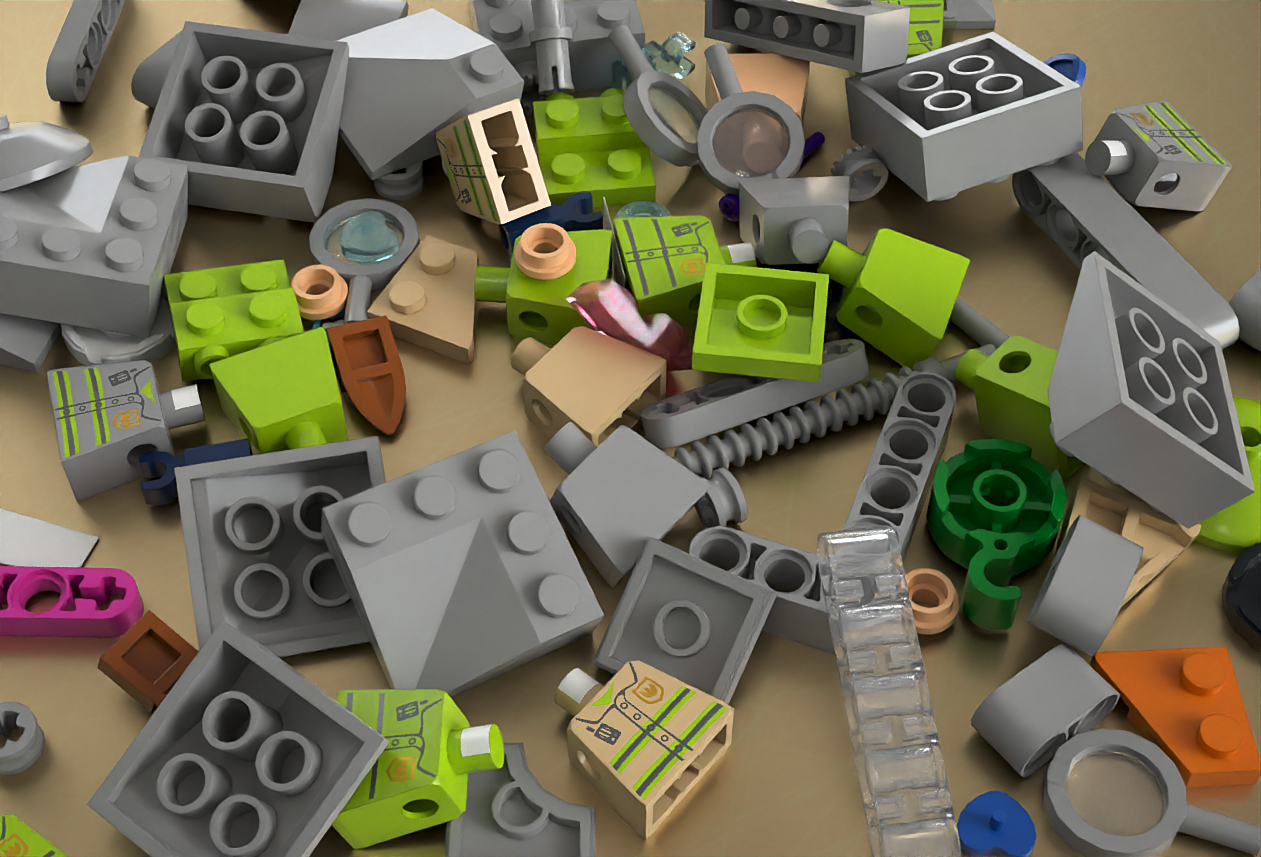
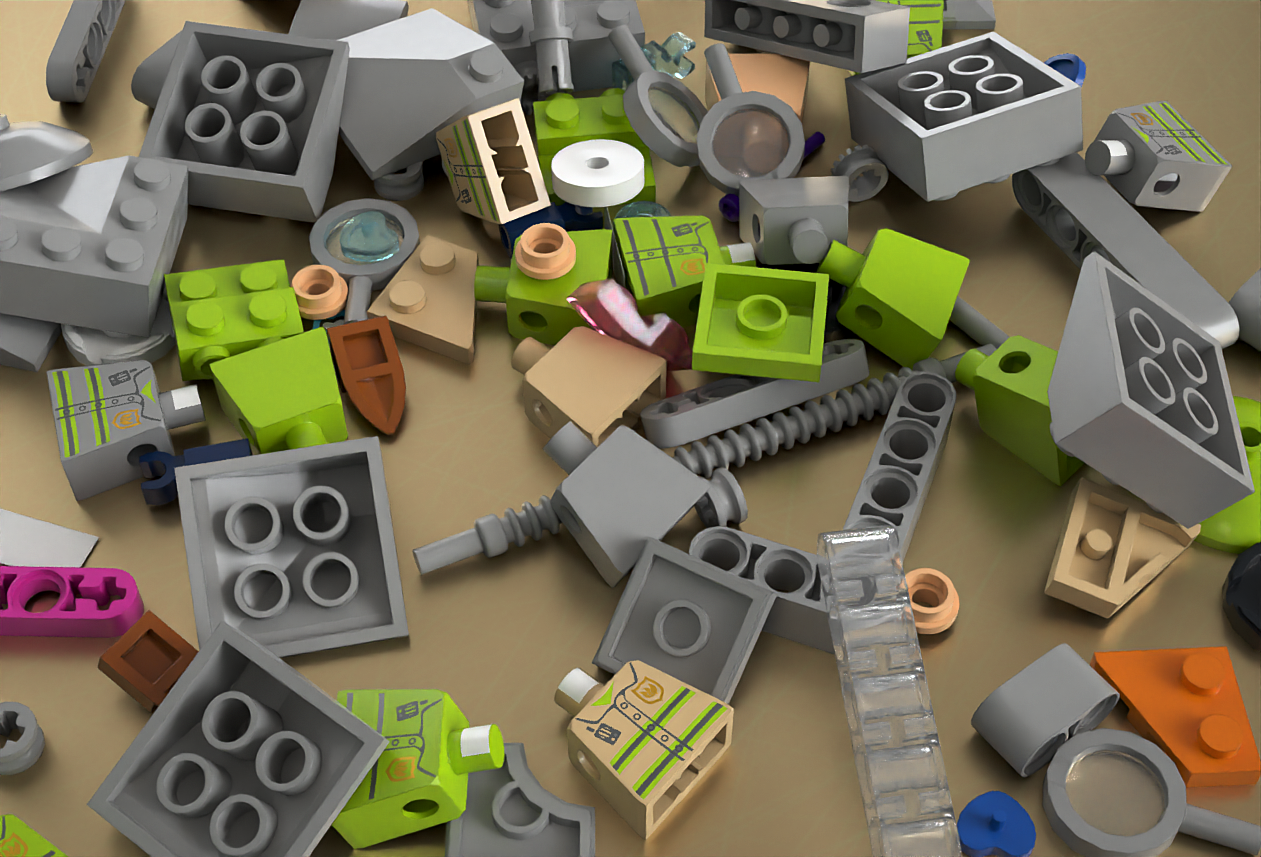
(460, 569): light grey slope -> none
(598, 173): none -> white piece
(996, 518): green piece -> none
(1085, 585): light grey beam -> none

